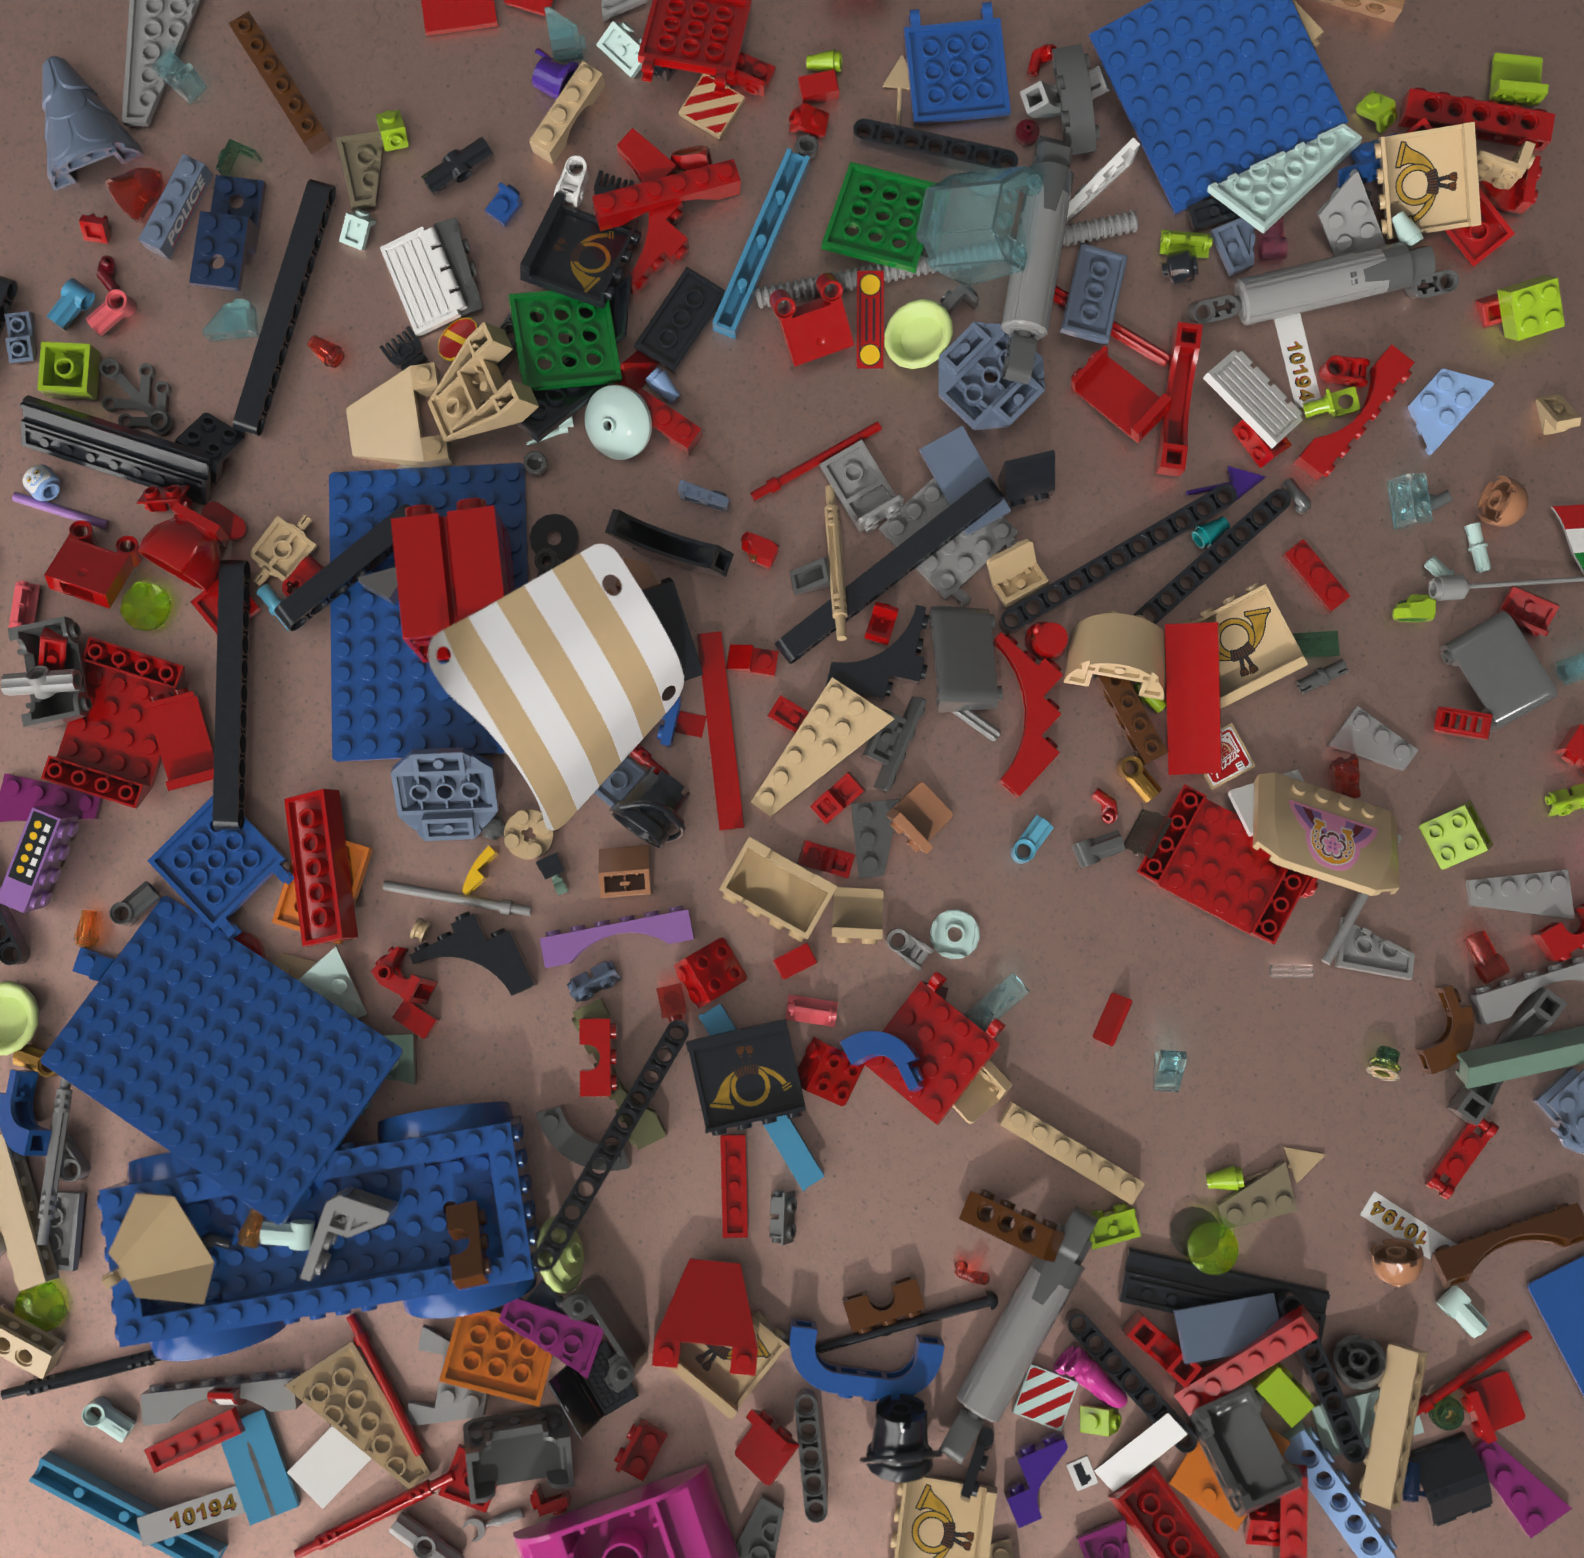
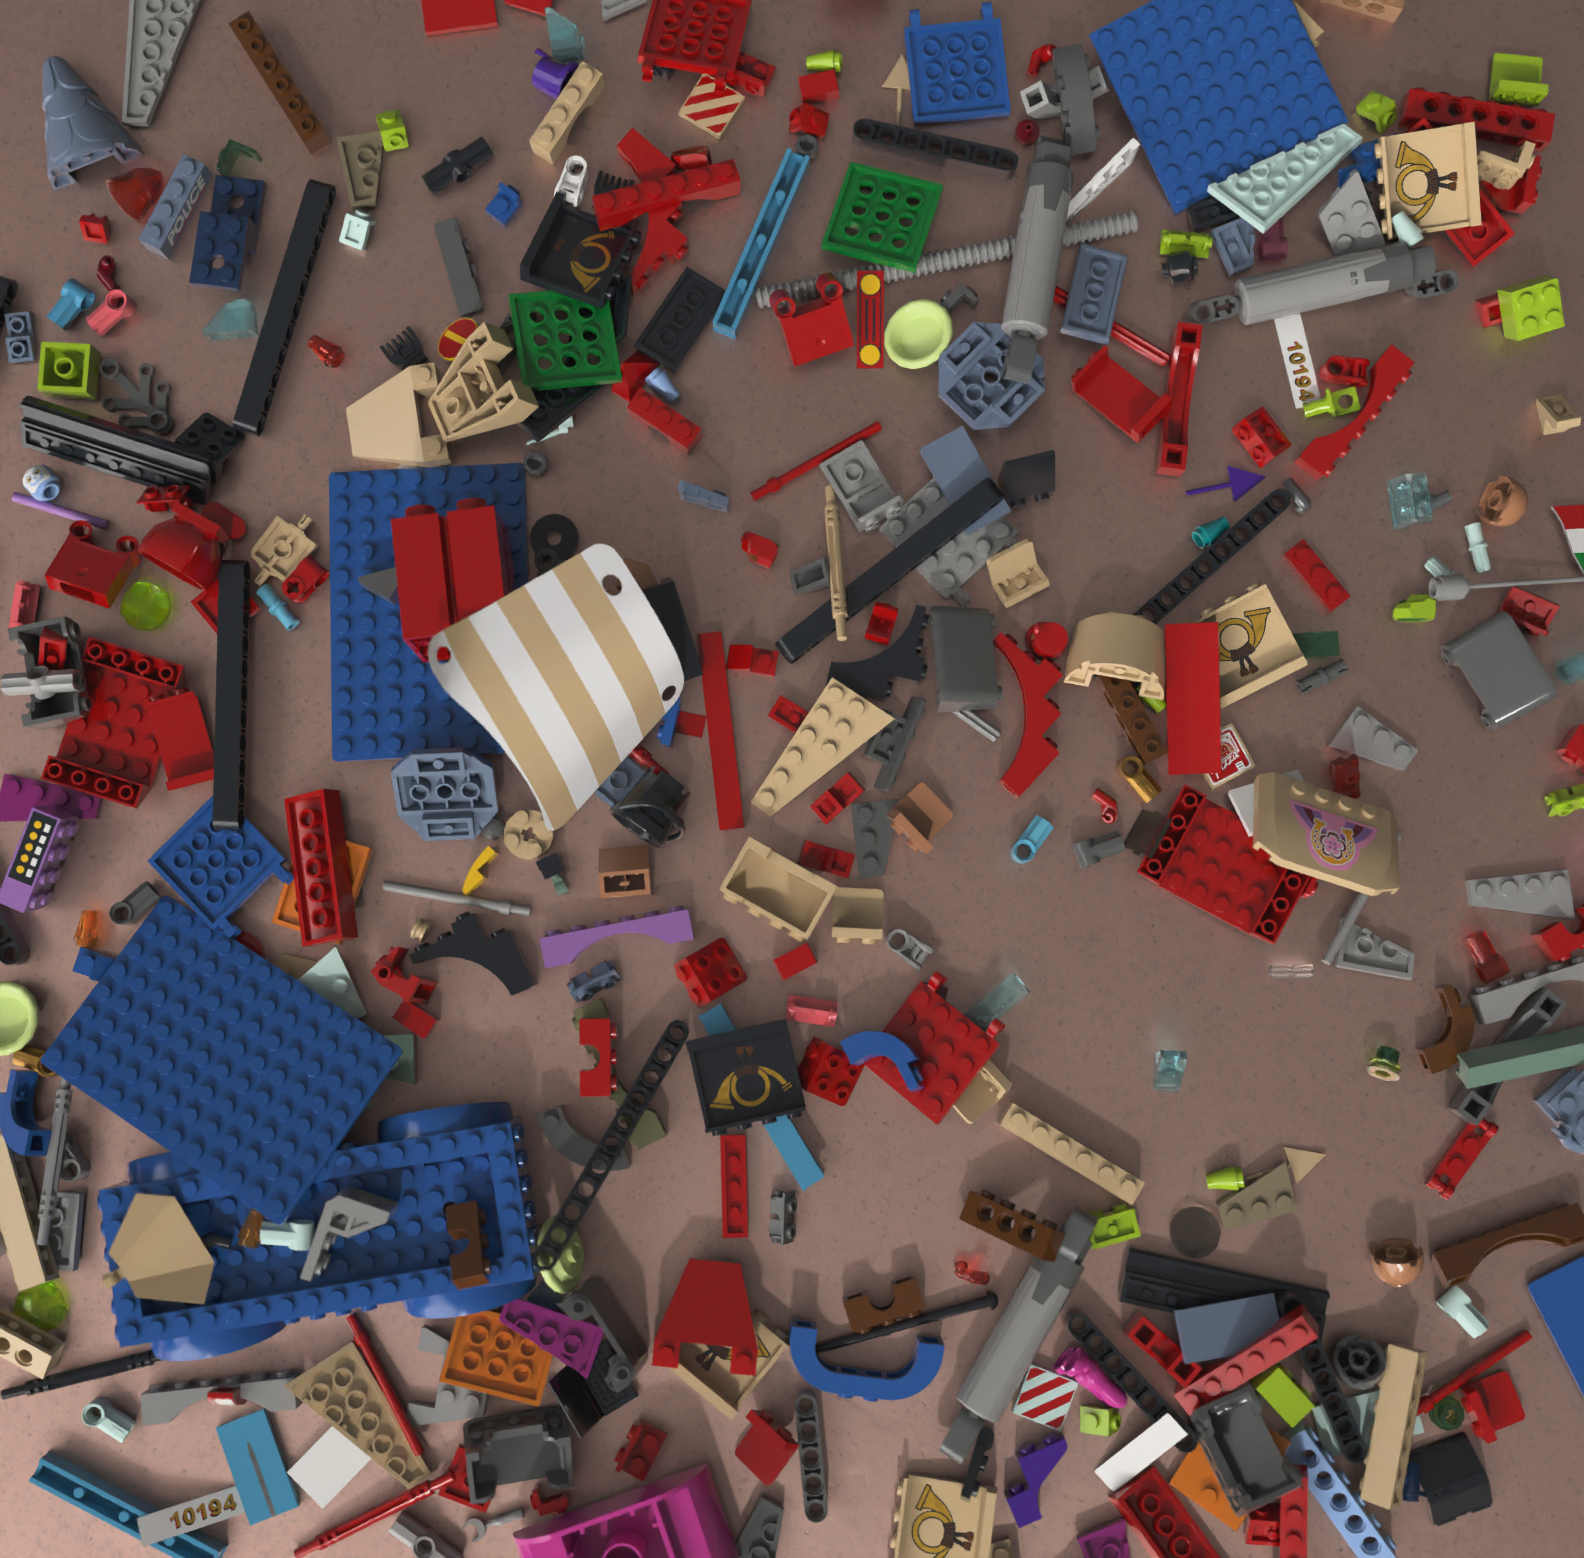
(180, 76): clear light blue slope -> none
(194, 1440): red plate -> none
(339, 574): black beam -> none
(421, 280): white hinge -> none
(622, 47): light aqua bracket -> none
(629, 422): light aqua dish -> none
(669, 546): black arch -> none
(672, 1002): clear red bracket -> none
(900, 1441): black piece -> none
(968, 940): light aqua tile -> none
(970, 223): clear light blue windscreen -> none
(1082, 1473): white sticker -> none
(1112, 1019): red slope -> none
(1126, 551): black beam -> none
(1213, 1248): clear neon green dish -> none
(1253, 398): white hinge -> none
(1403, 1225): white sticker -> none
(1440, 721): red slope -> none
(1445, 404): light blue wing -> none
(1456, 835): lime bracket -> none
(1522, 1493): magenta wing -> none

